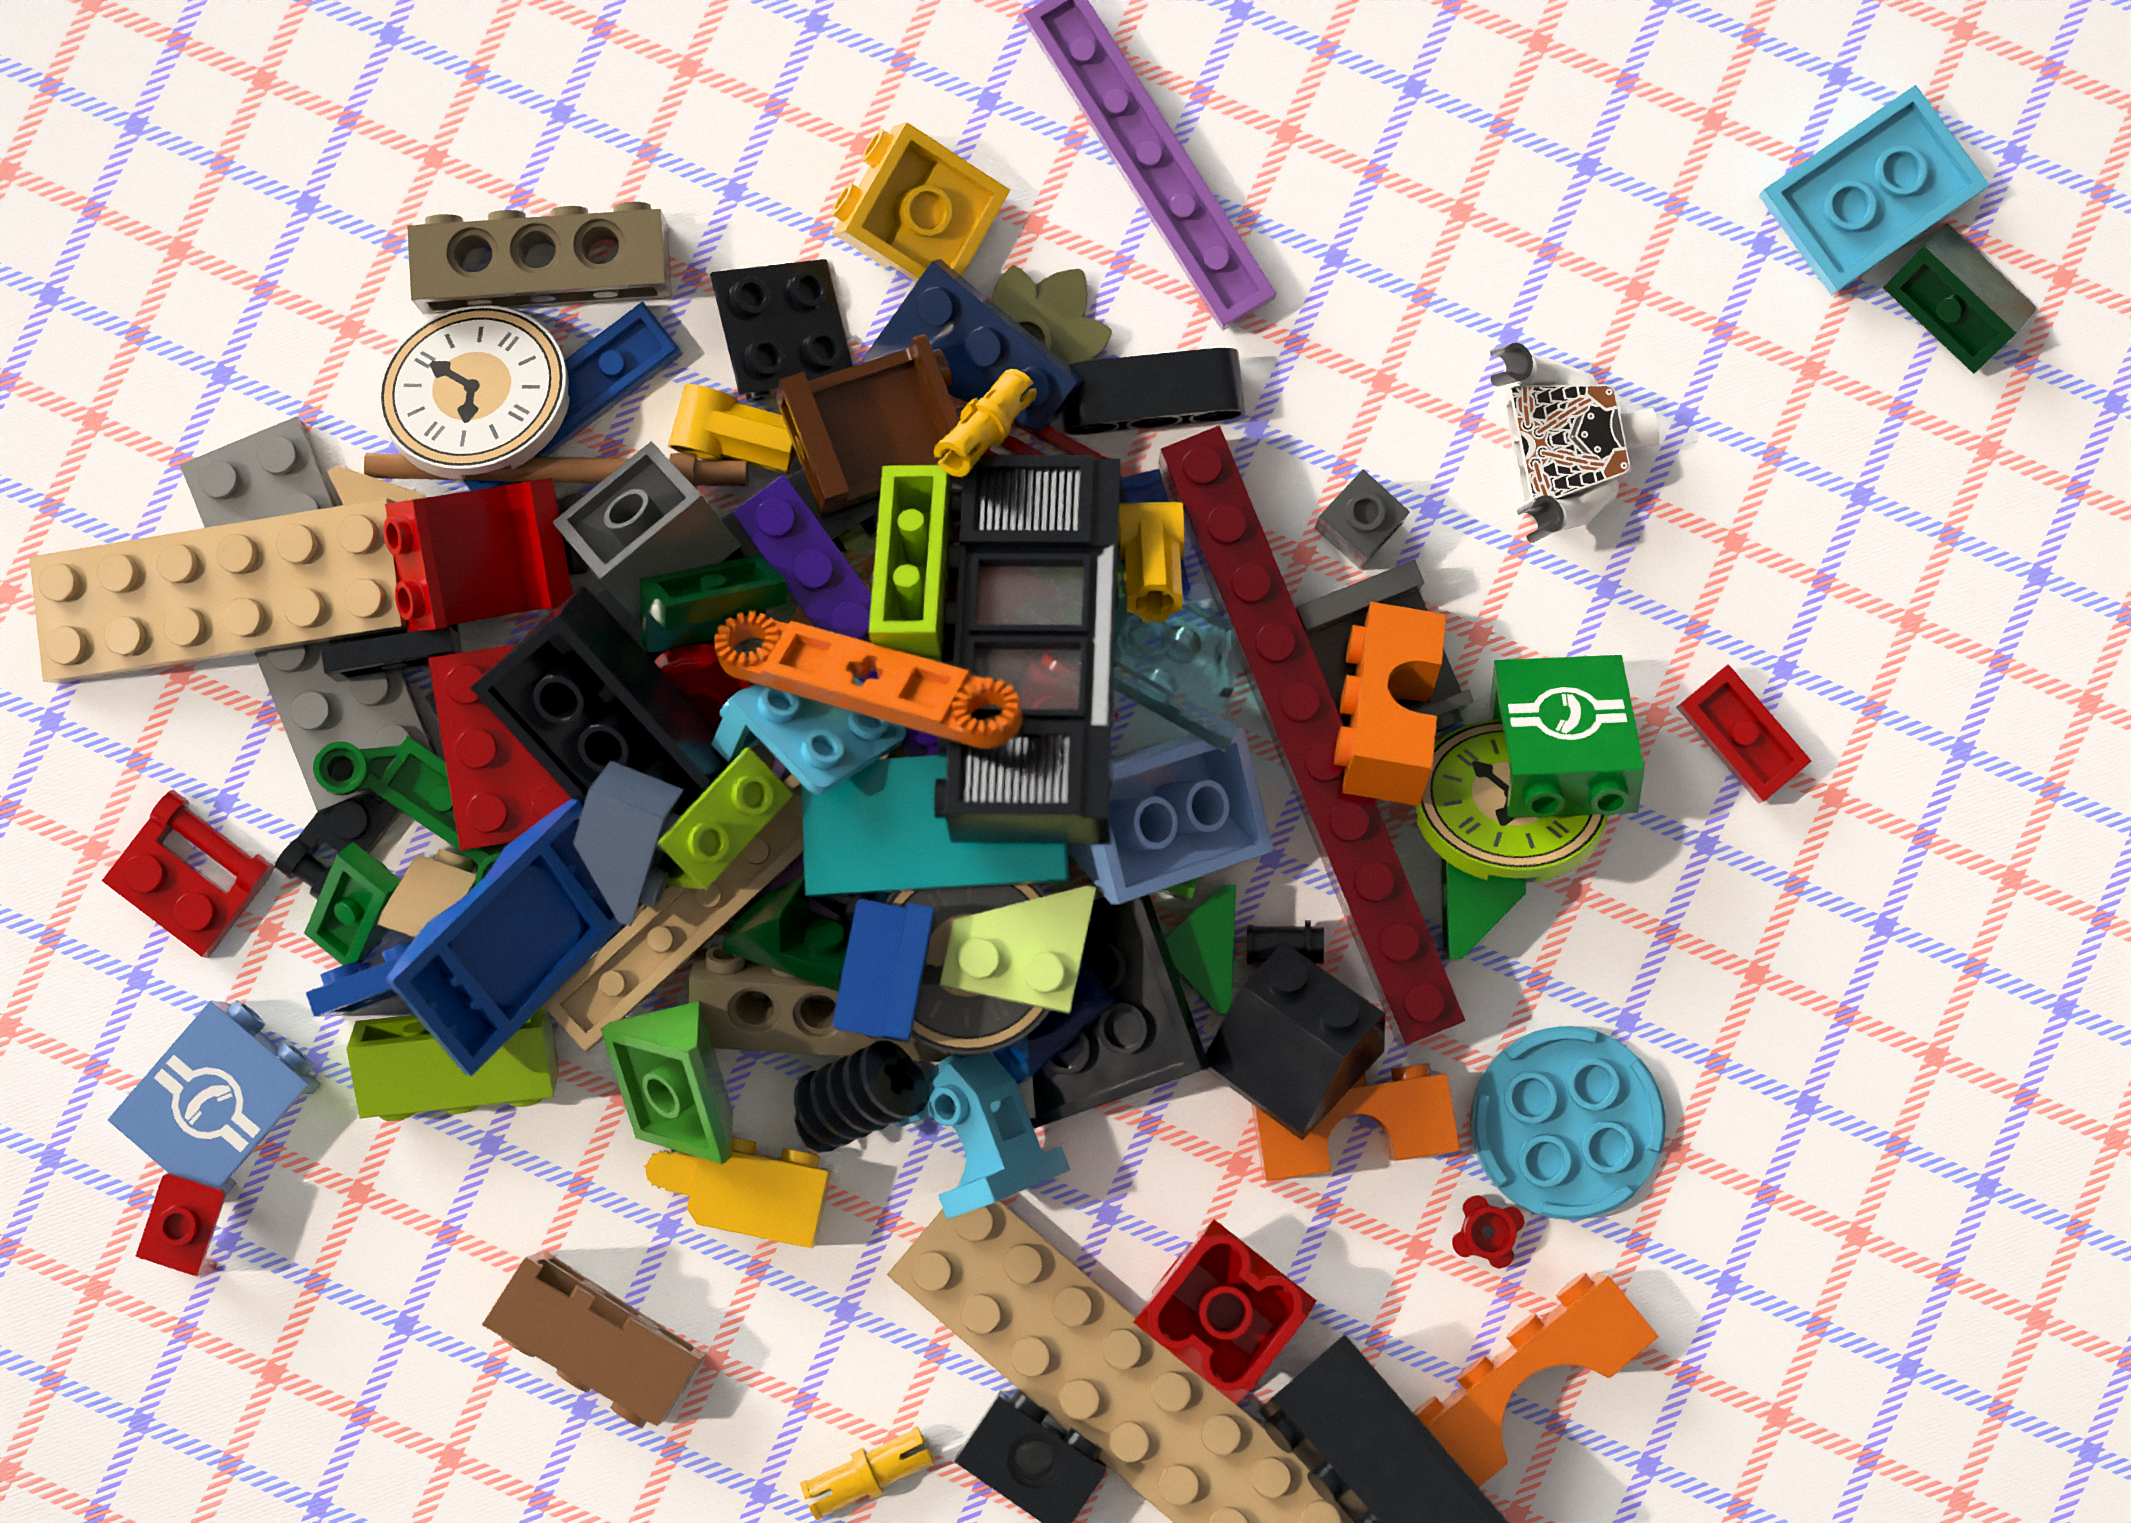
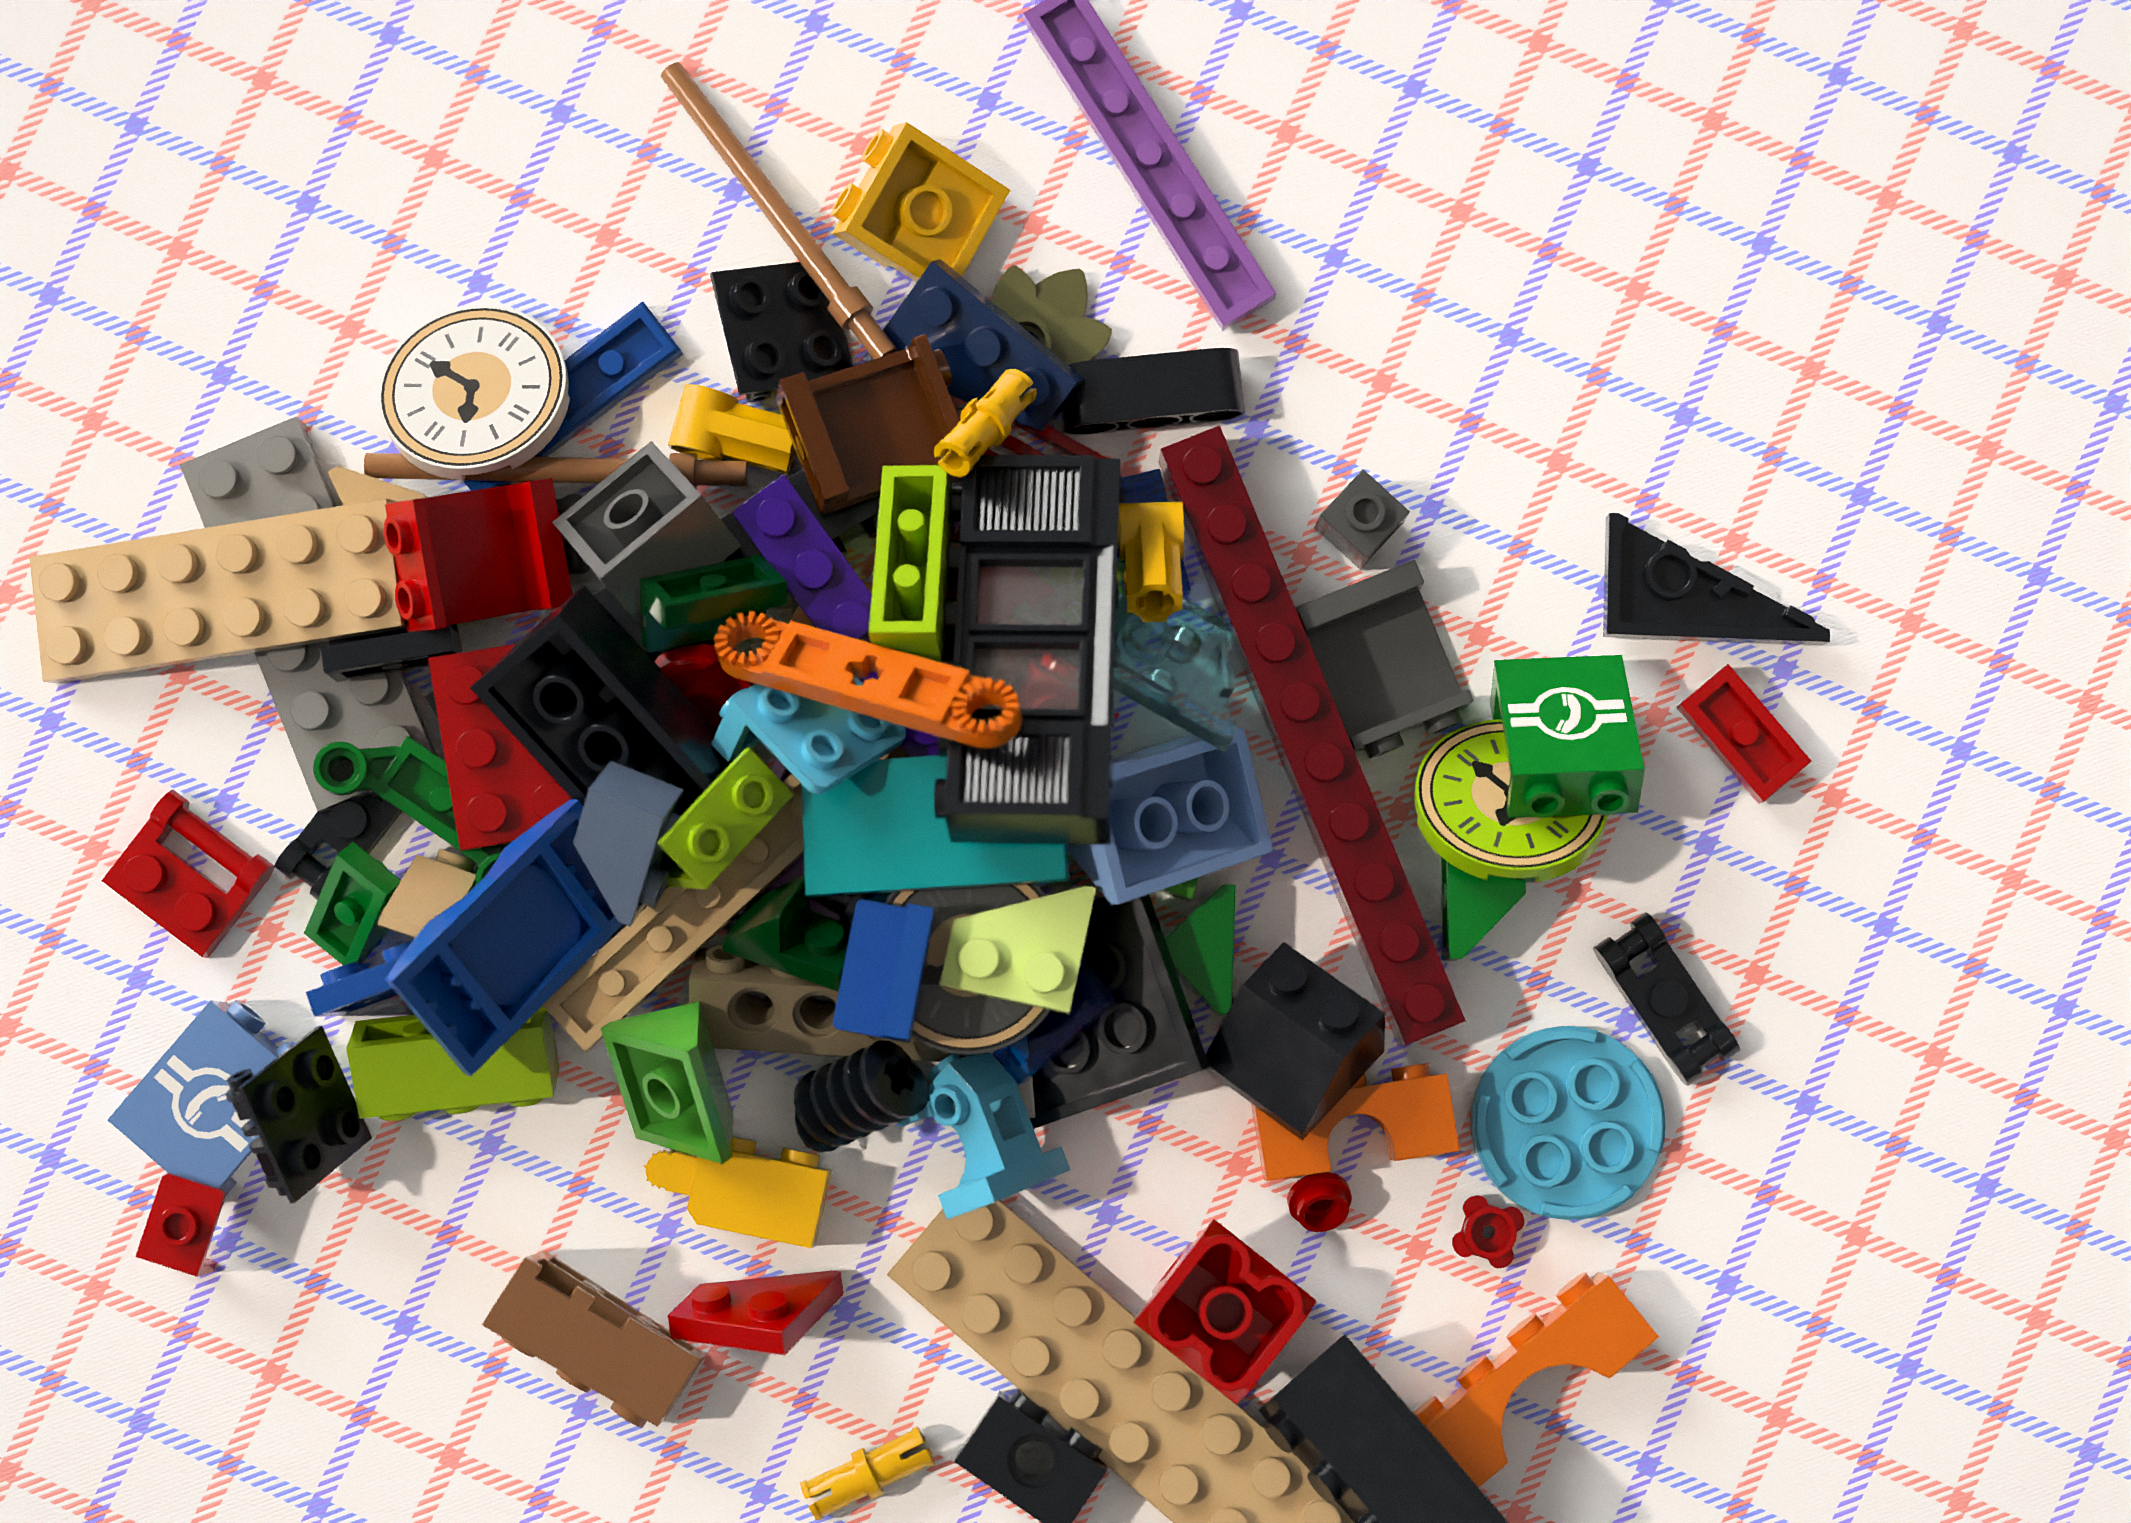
(300, 1114): none -> black hinge
(635, 273): dark tan brick -> none
(756, 1312): none -> red wing
(847, 303): none -> medium nougat bar
(1266, 939): black pin -> none
(1320, 1201): none -> red plate
(1387, 746): orange arch -> none
(1566, 439): torso -> none
(1666, 999): none -> black plate
(1667, 594): none -> black wing
(1873, 190): medium azure plate -> none
(1960, 298): dark green panel -> none

